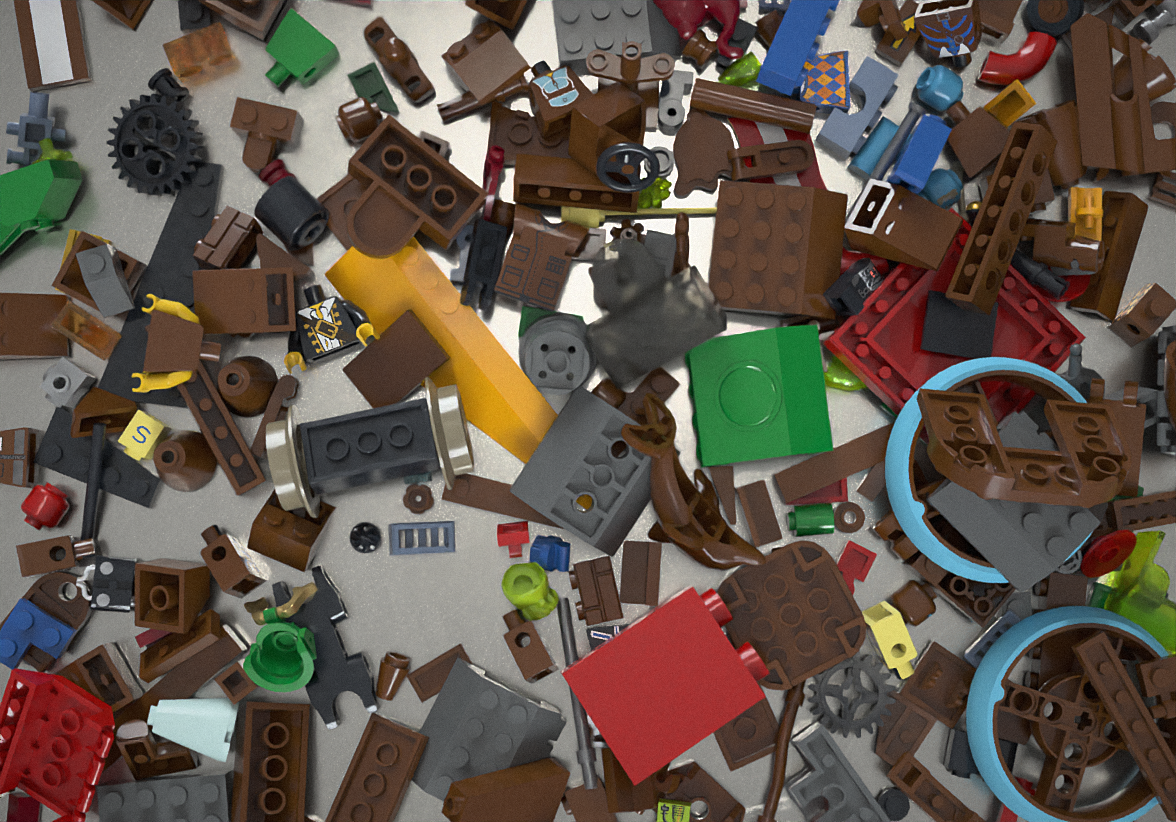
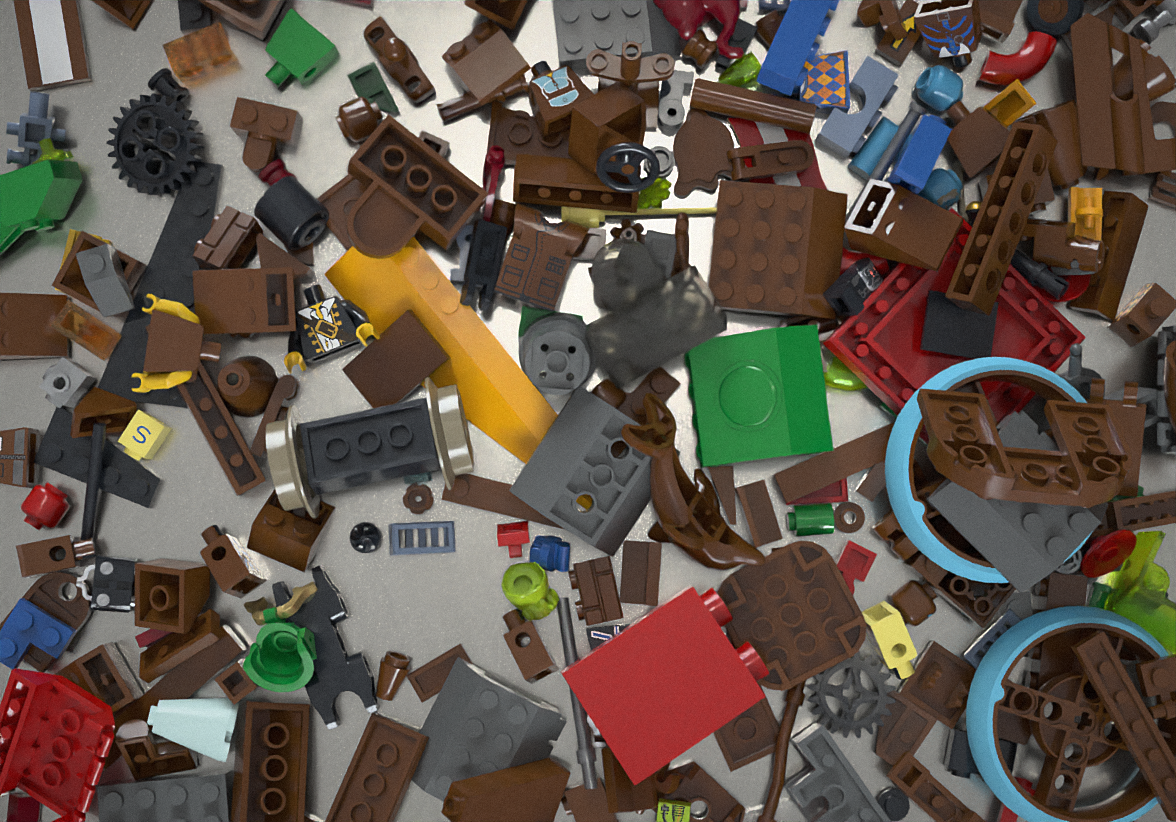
(185, 461): reddish brown cone -> none

